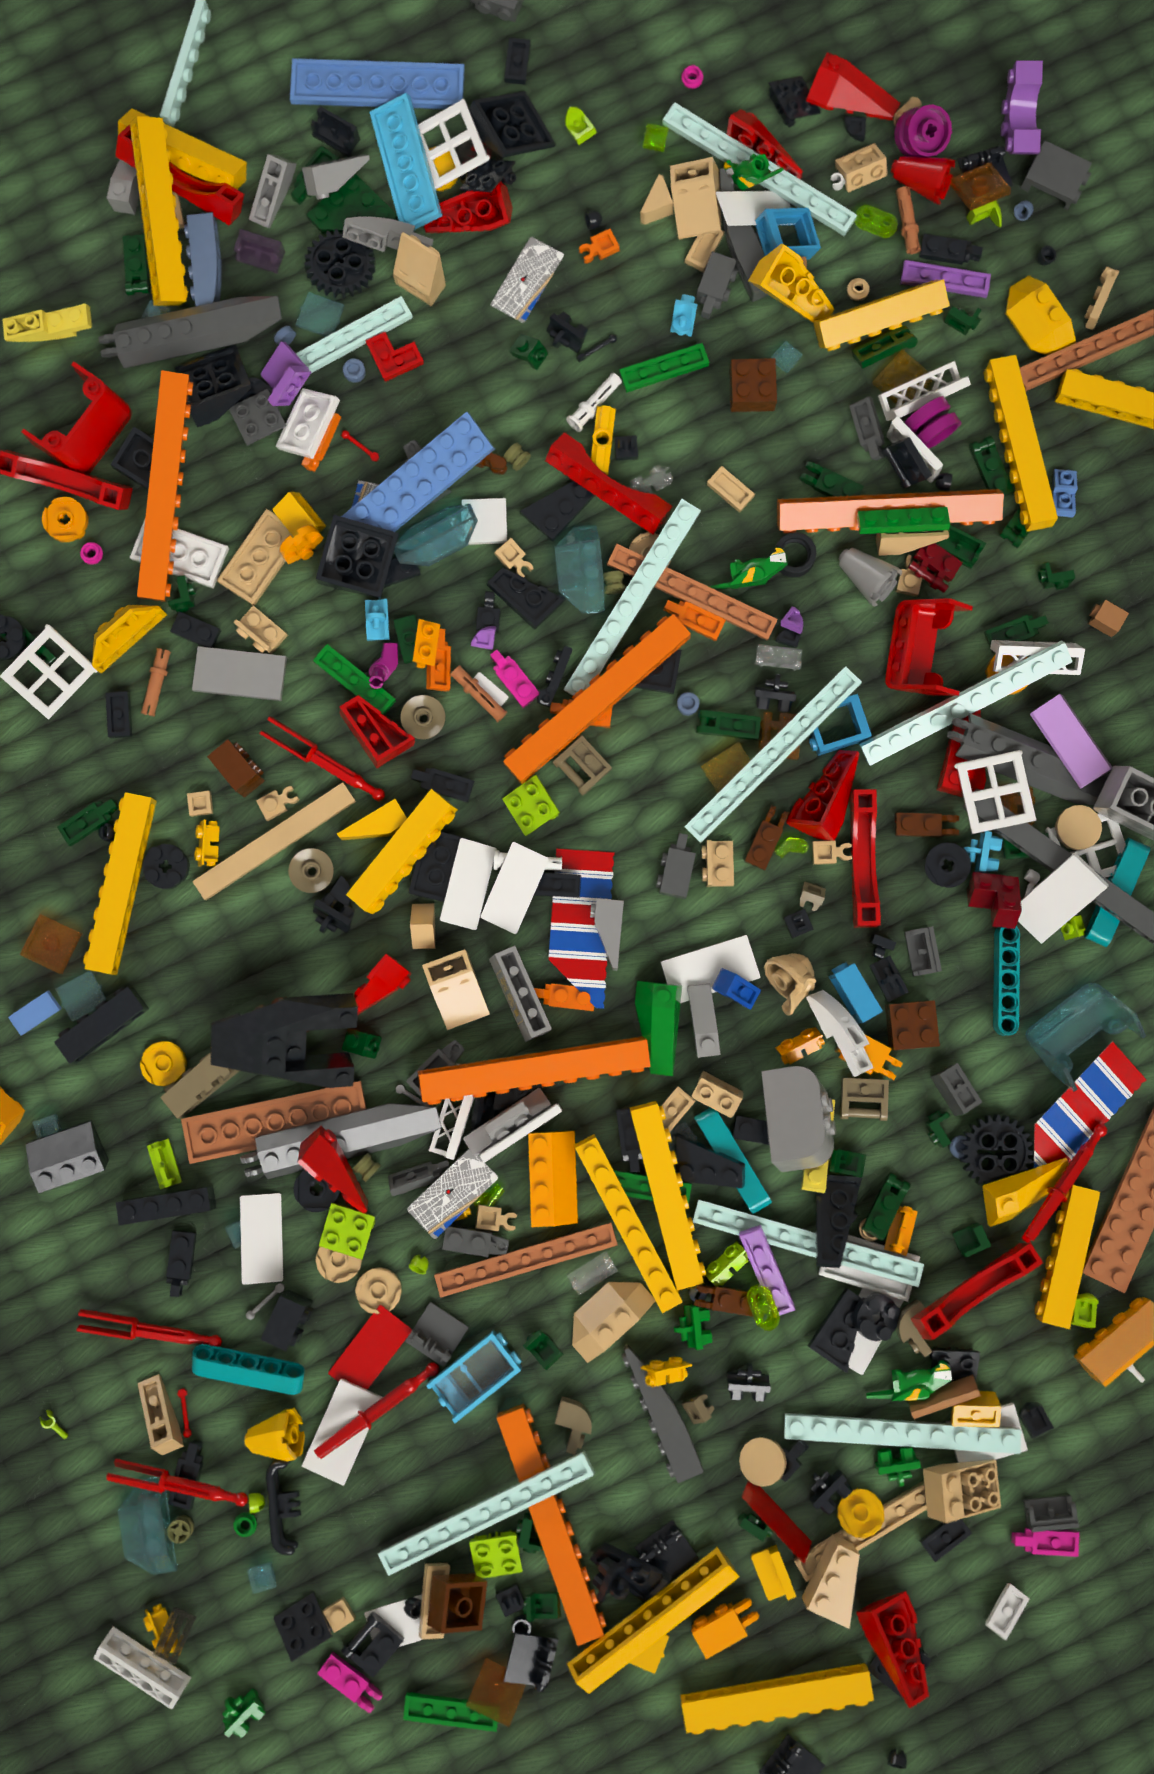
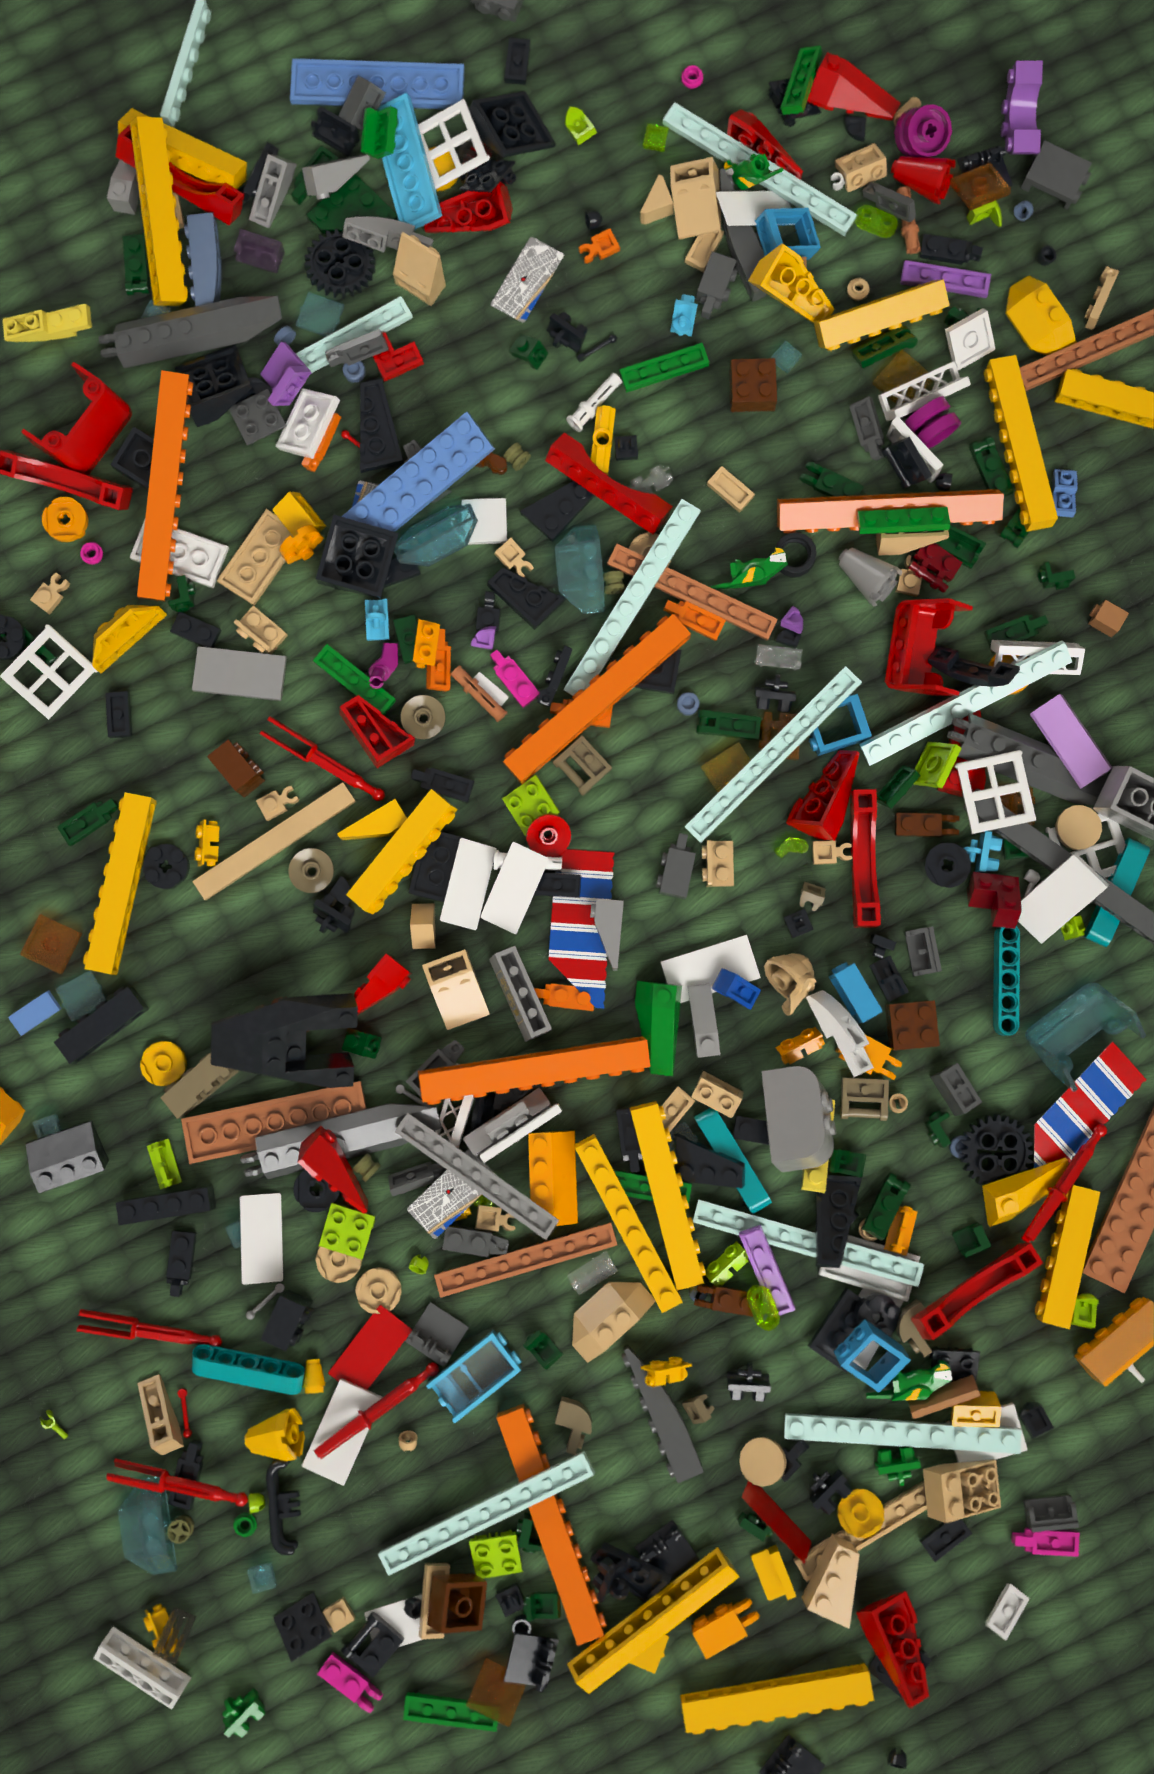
(48, 596): none -> tan plate
(110, 832): black hinge -> none
(156, 679): nougat pin -> none
(200, 803): tan plate -> none
(251, 186): none -> black hinge
(313, 1377): none -> yellow cone
(357, 349): none -> dark grey hinge
(362, 95): none -> dark grey hinge
(377, 433): none -> black wing
(379, 132): none -> green bracket
(408, 1435): none -> tan hinge
(477, 1176): none -> light grey plate
(553, 844): none -> red dish
(691, 1327): green hips -> none
(765, 840): reddish brown hinge -> none
(801, 80): none -> green plate
(885, 1368): none -> dark azure window
(890, 201): none -> dark grey hinge
(897, 786): none -> dark green plate
(902, 1100): none -> tan hinge
(936, 764): none -> lime plate
(970, 339): none -> white plate
(972, 672): none -> black slope

